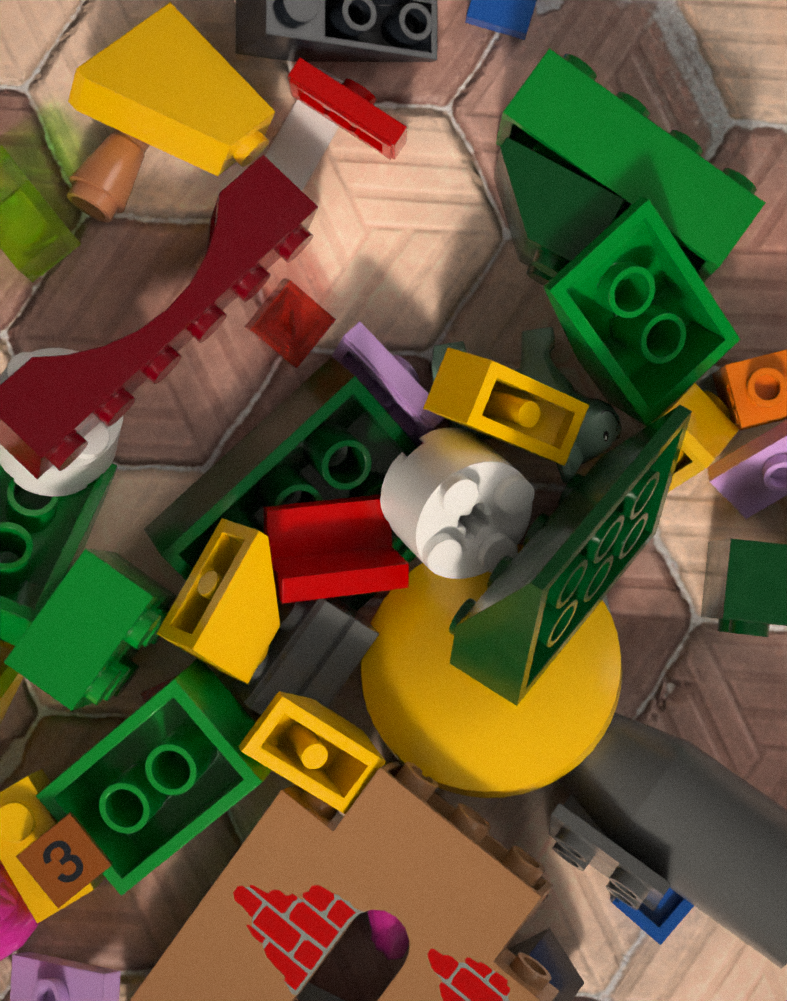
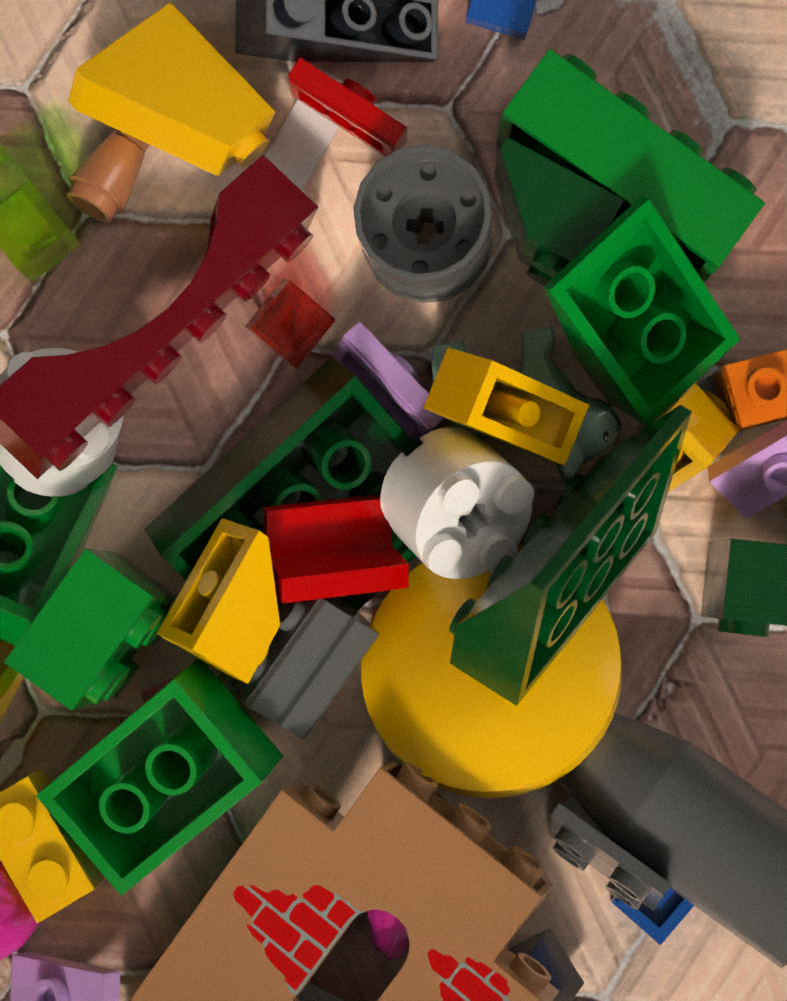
(64, 859): dark orange tile -> none
(313, 749): yellow slope -> none
(415, 189): none -> dark grey wheel

